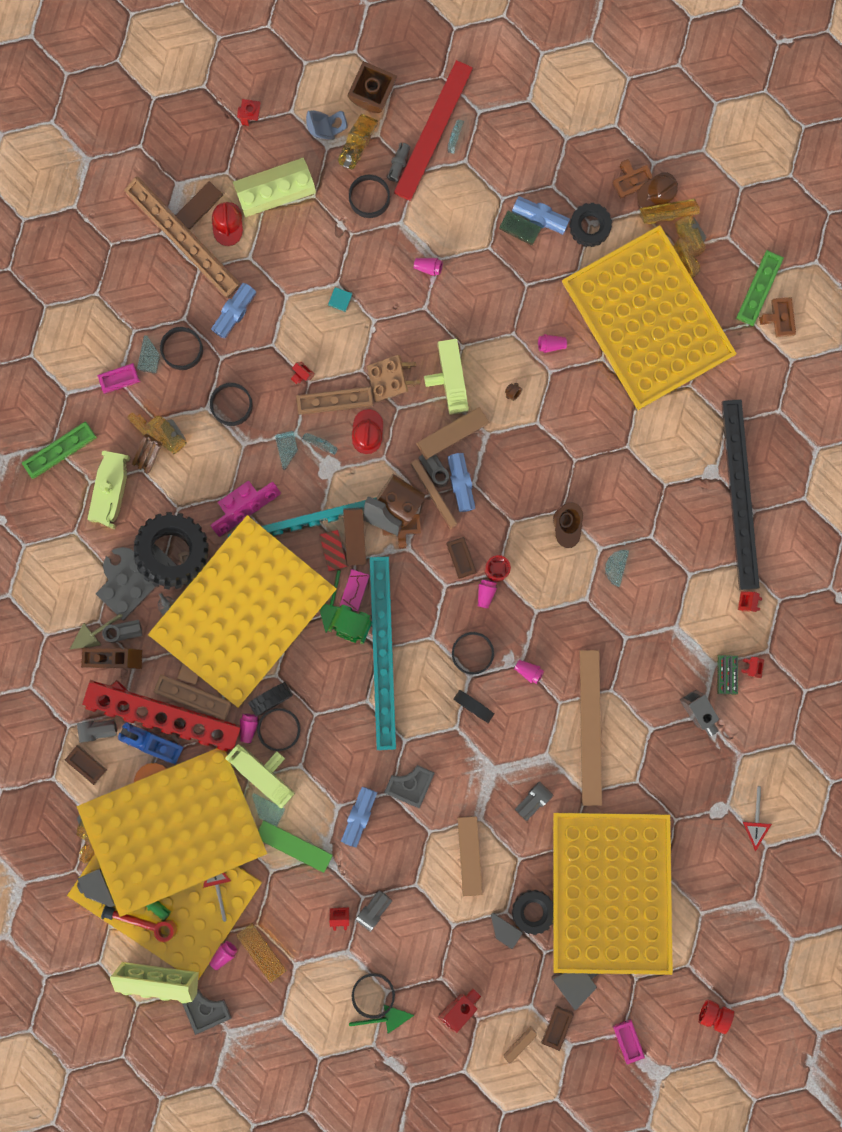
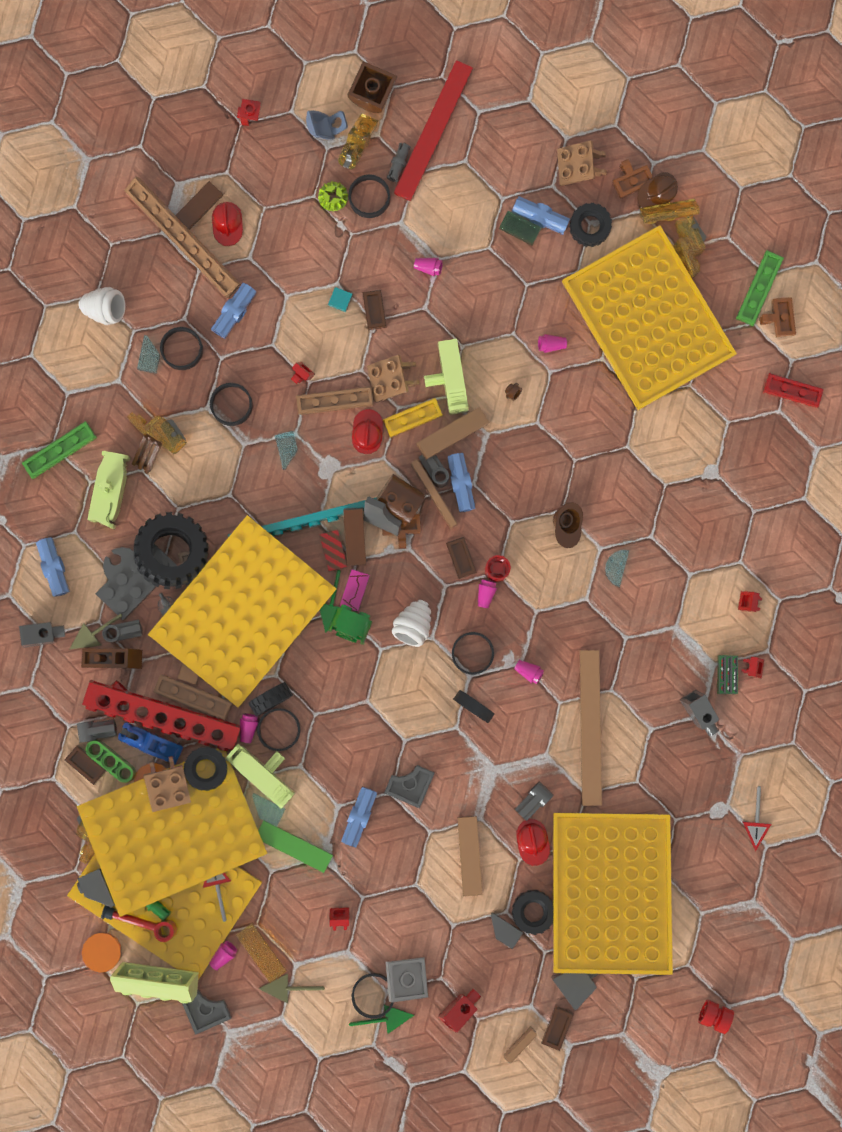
(31, 634): none -> dark grey torso
(52, 567): none -> medium blue piece
(101, 759): none -> bright green beam
(101, 952): none -> orange tile
(103, 305): none -> white piece
(118, 378): dark pink tile -> none
(167, 787): none -> medium nougat plate
(220, 768): none -> black tyre
(242, 502): dark pink bracket -> none
(274, 187): yellowish green slope -> none
(279, 988): none -> olive piece
(320, 443): clear light blue tile -> none
(337, 203): none -> lime gear
(371, 913): dark grey piece -> none
(374, 310): none -> reddish brown tile
(382, 653): teal plate -> none
(406, 979): none -> light grey tile
(412, 417): none -> yellow tile
(413, 624): none -> white piece
(455, 136): clear light blue tile -> none
(533, 842): none -> red piece
(577, 163): none -> medium nougat plate
(628, 1041): dark pink tile -> none
(740, 495): black plate -> none
(793, 390): none -> red tile

